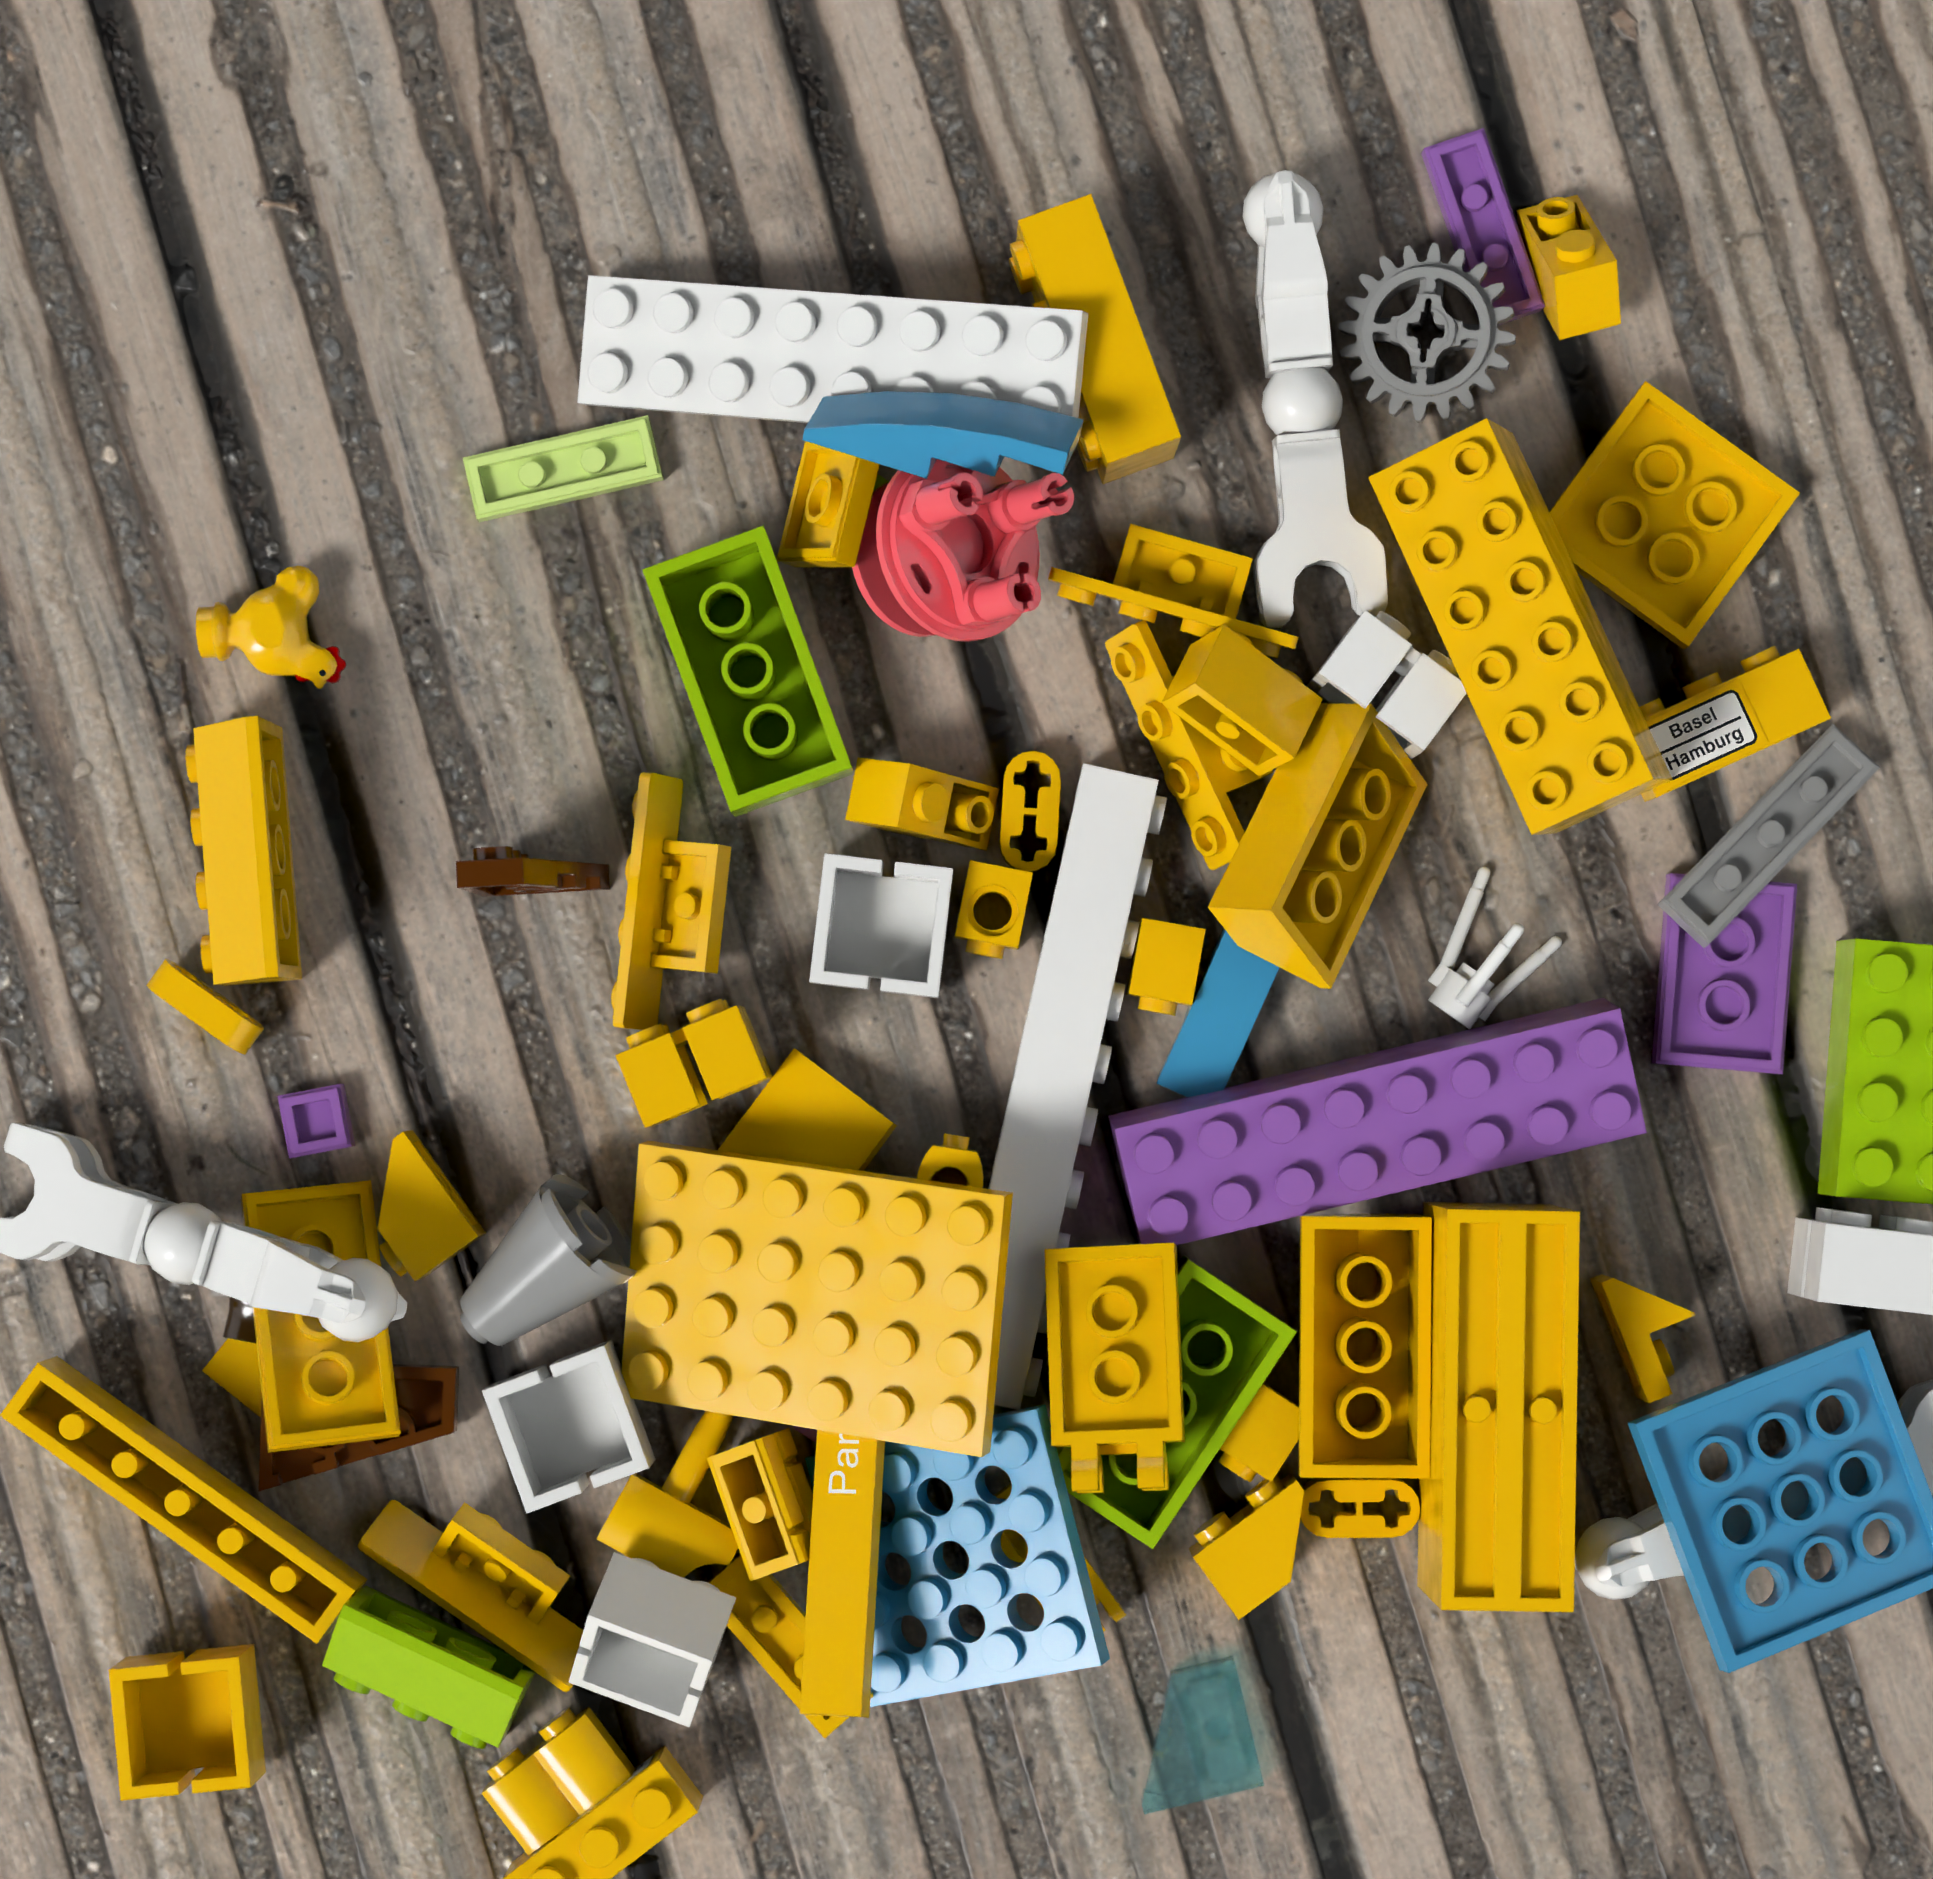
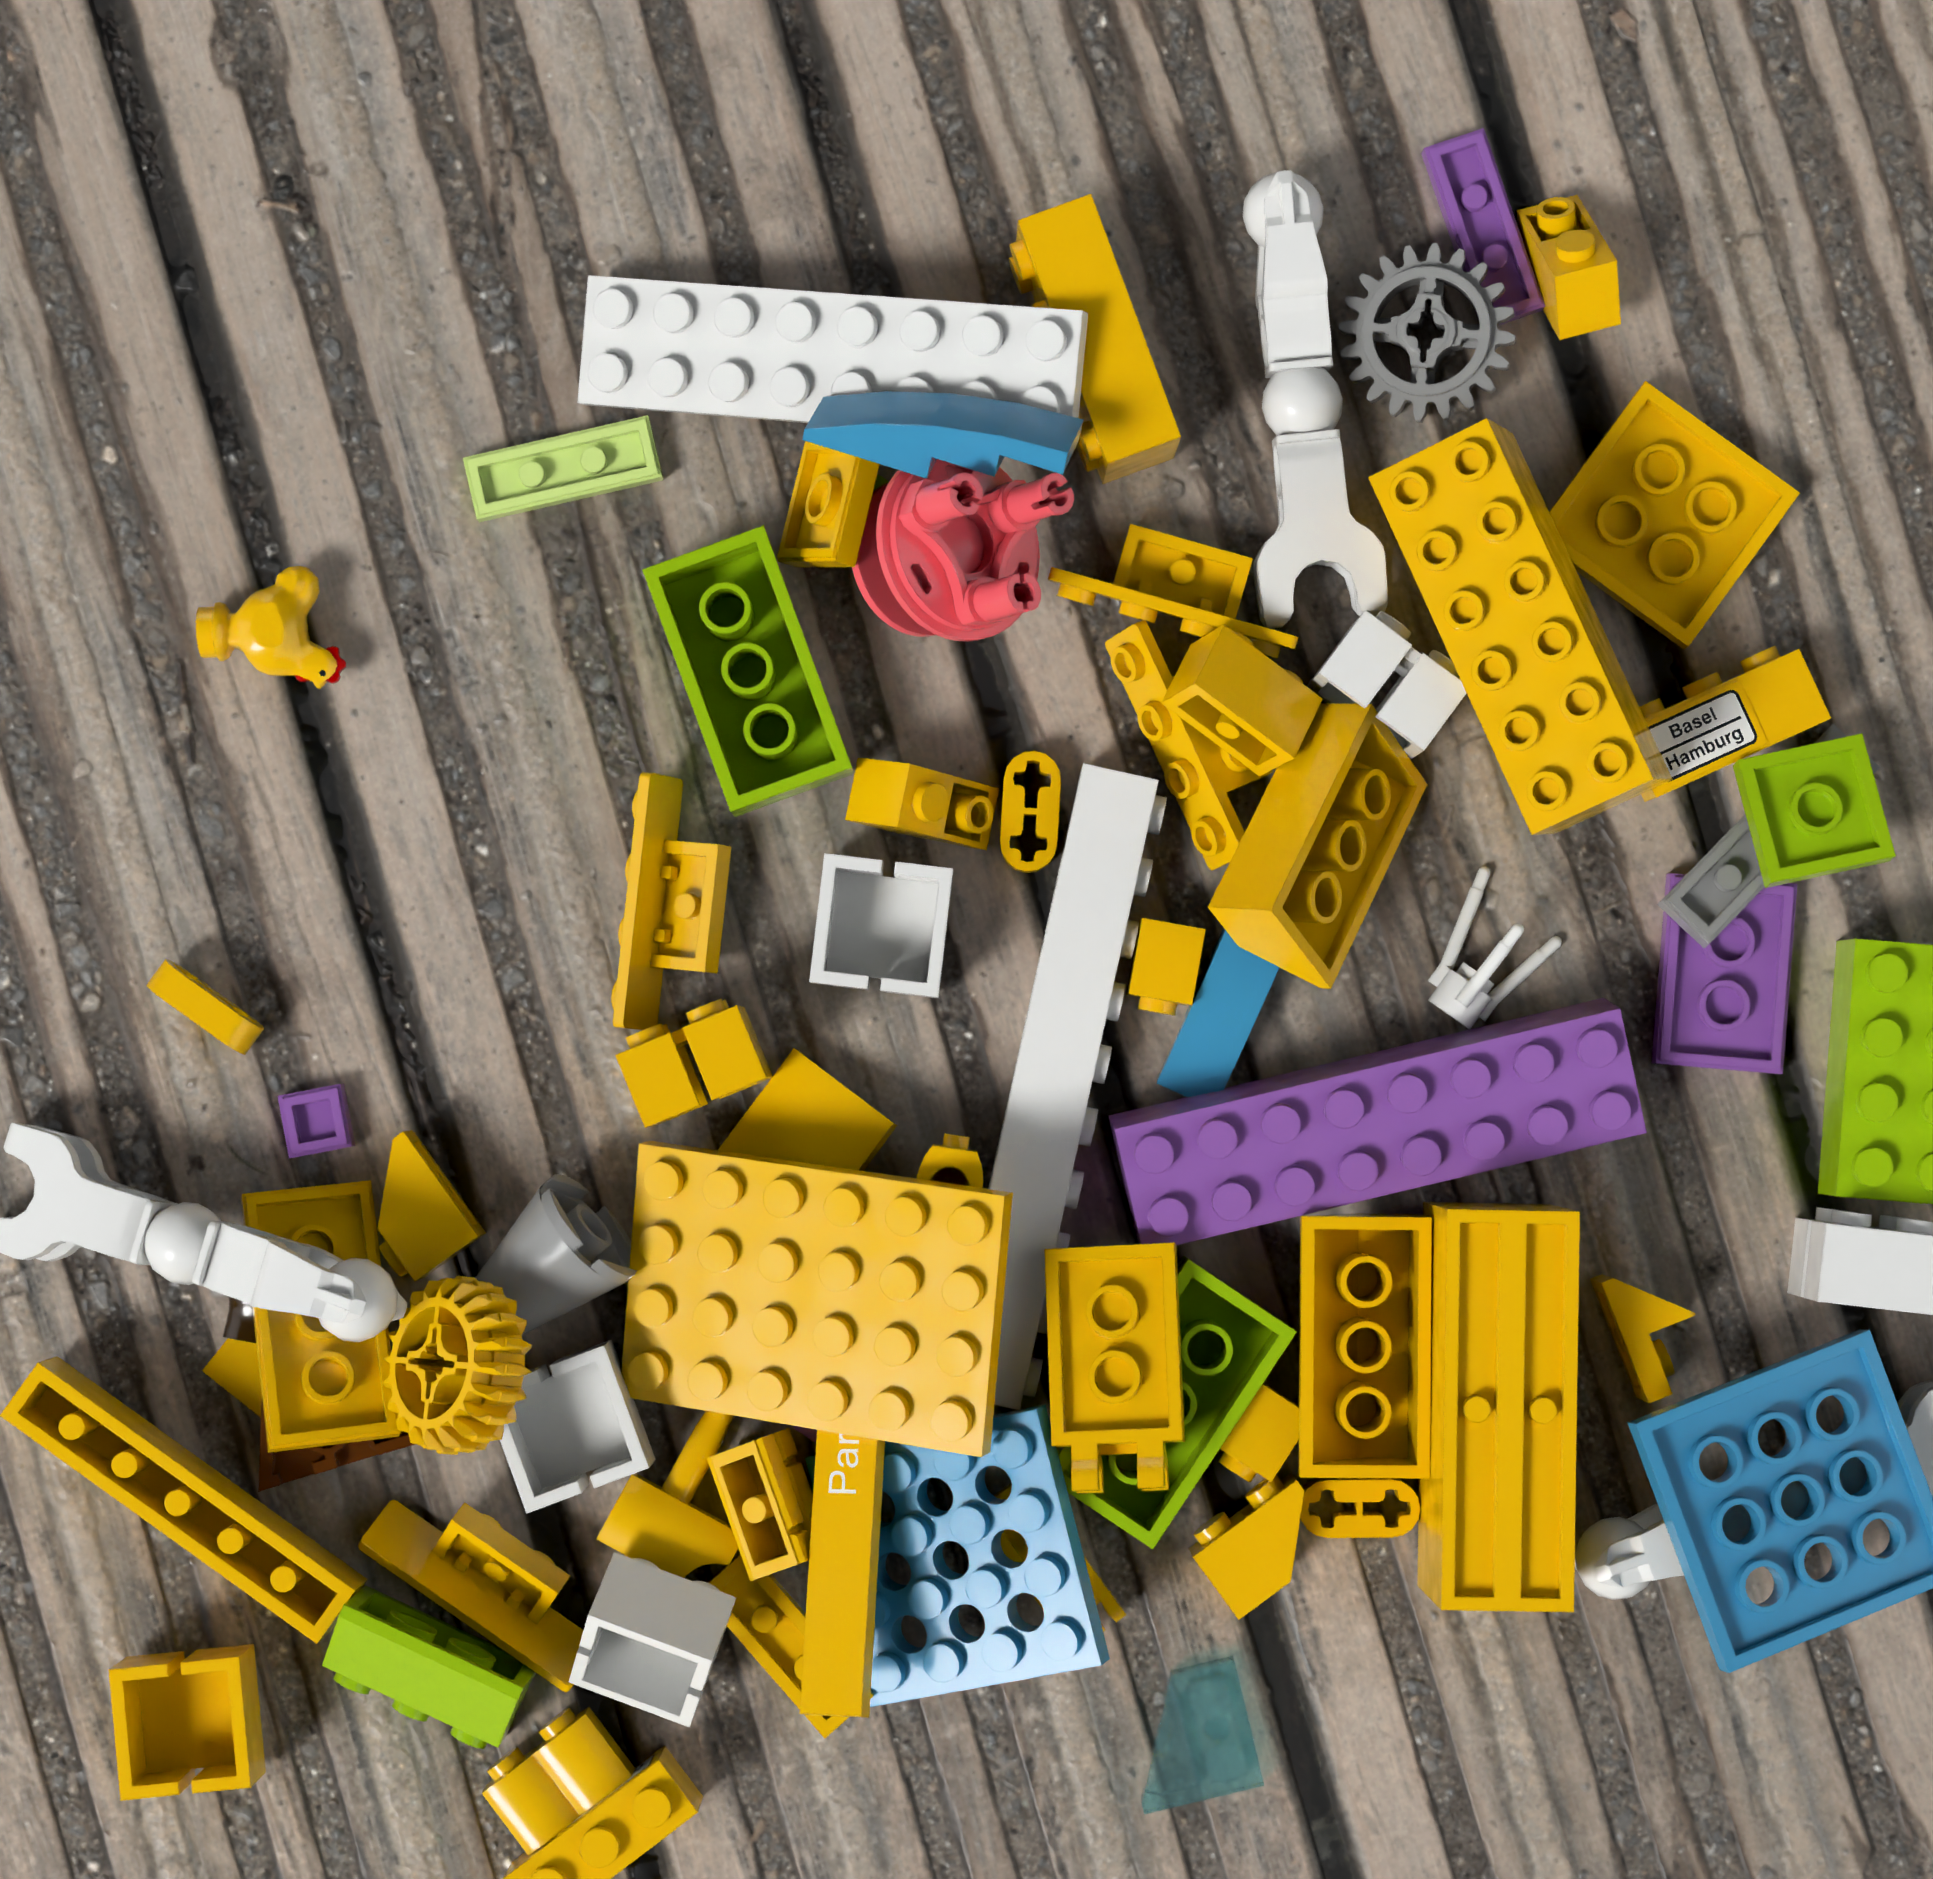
(245, 852): yellow slope -> none
(457, 1365): none -> yellow gear
(508, 872): reddish brown wing -> none
(999, 880): yellow brick -> none
(1813, 810): none -> lime plate

